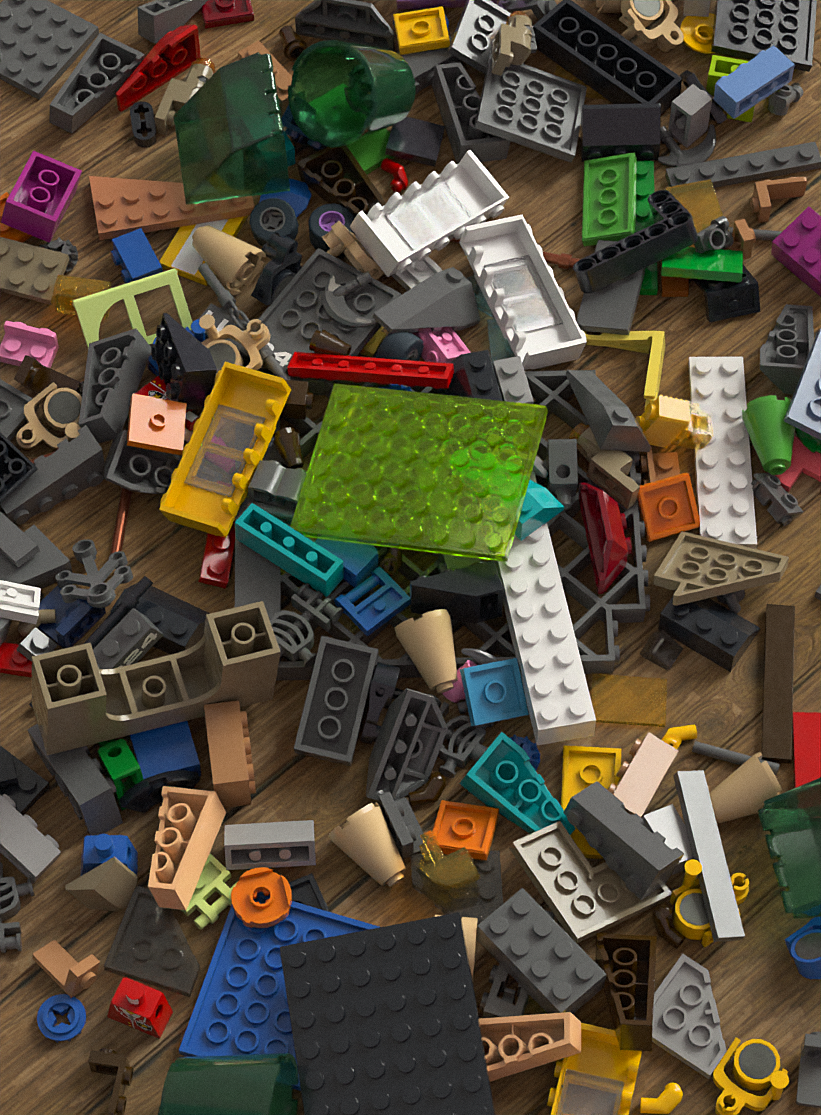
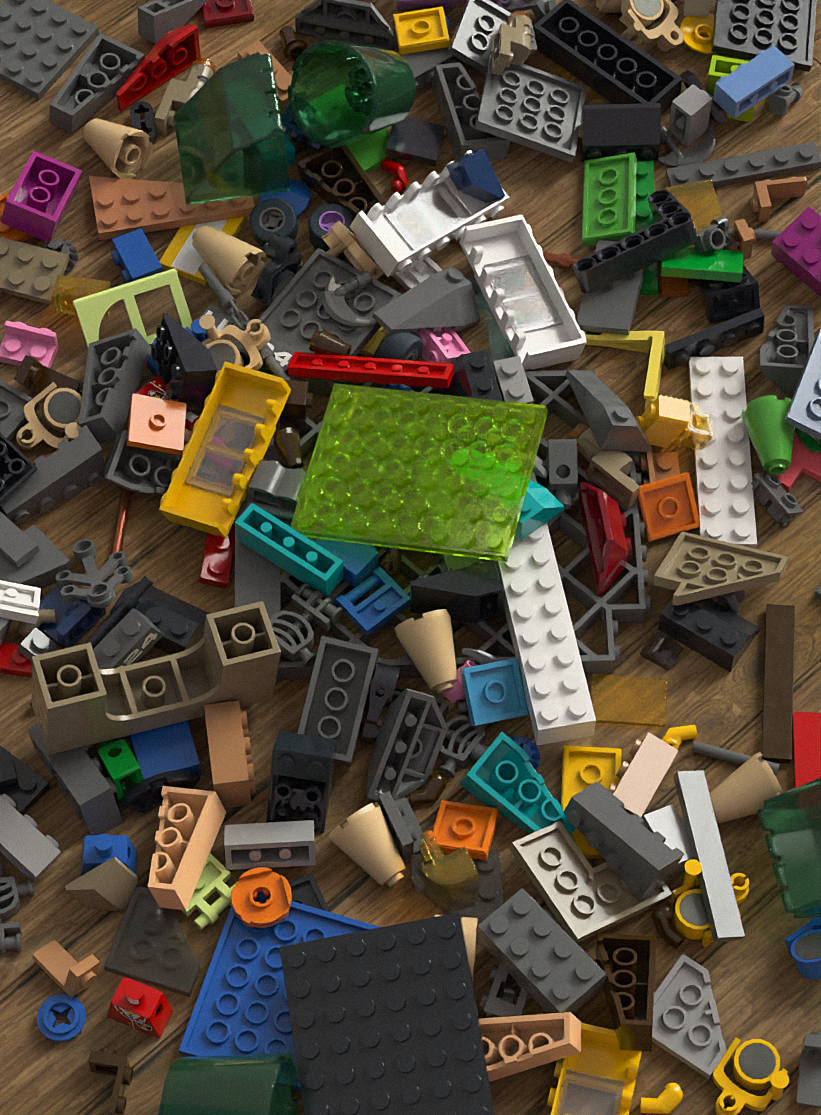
(119, 146): none -> tan cone
(301, 779): none -> black slope
(476, 177): none -> dark blue slope
(714, 338): none -> black plate

